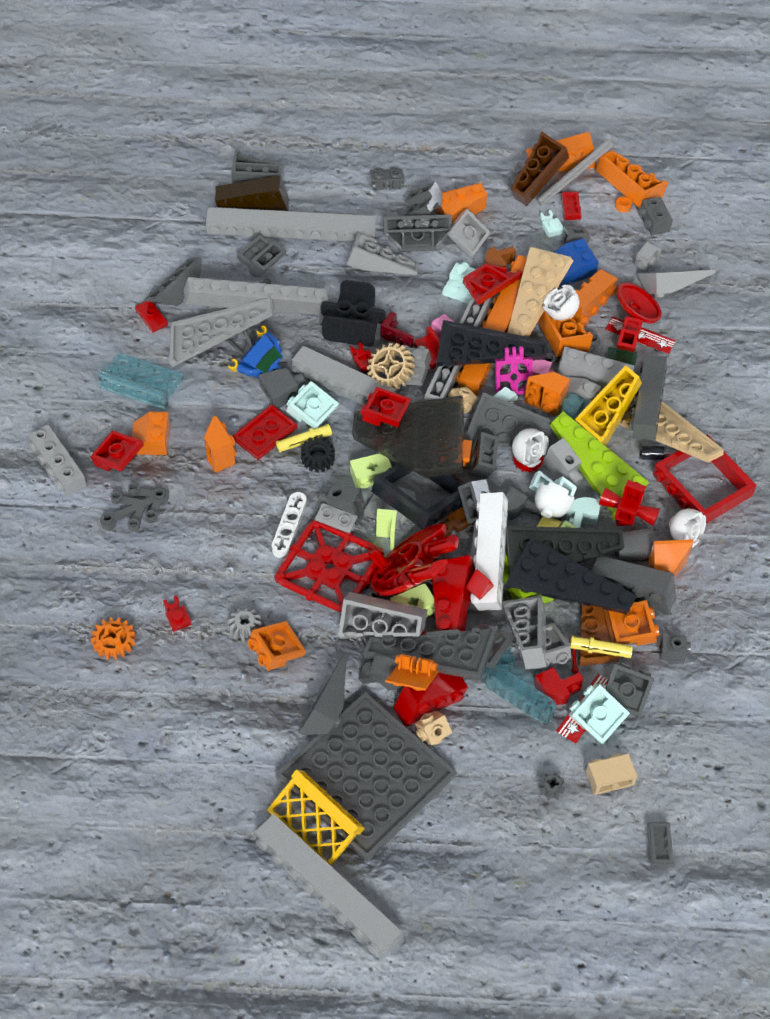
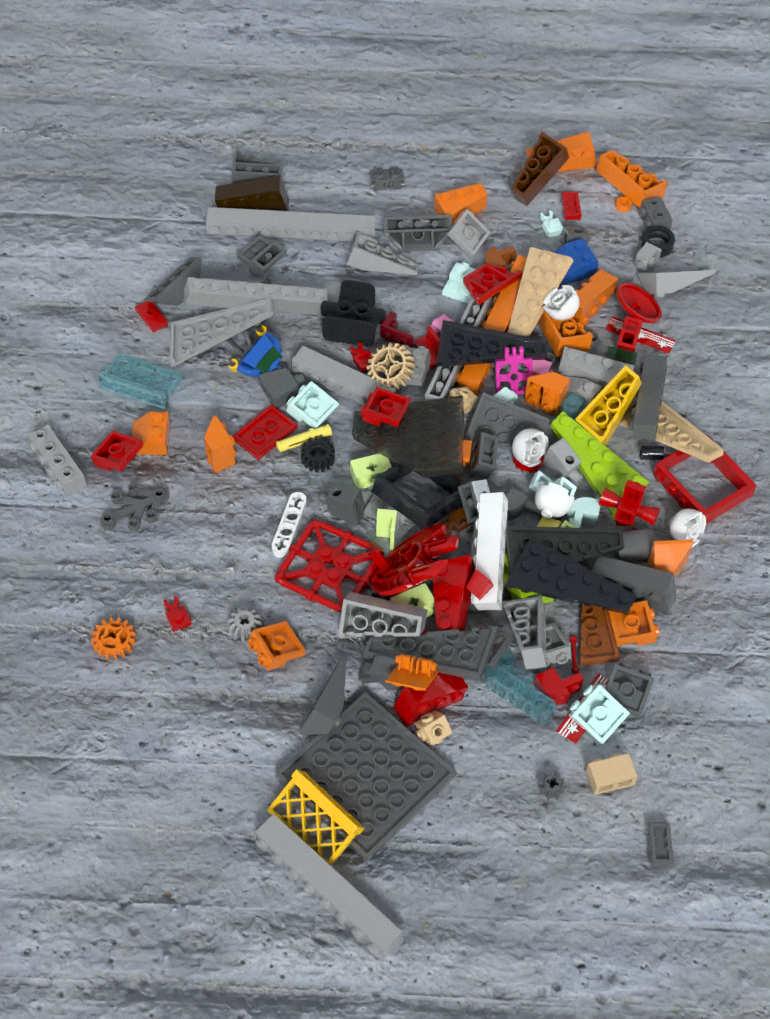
(336, 518): light grey hinge -> none
(423, 200): dark grey brick -> none
(577, 170): light grey axle -> none
(591, 645): light yellow pin -> none
(663, 233): none -> black tyre
(674, 647): dark grey brick -> none

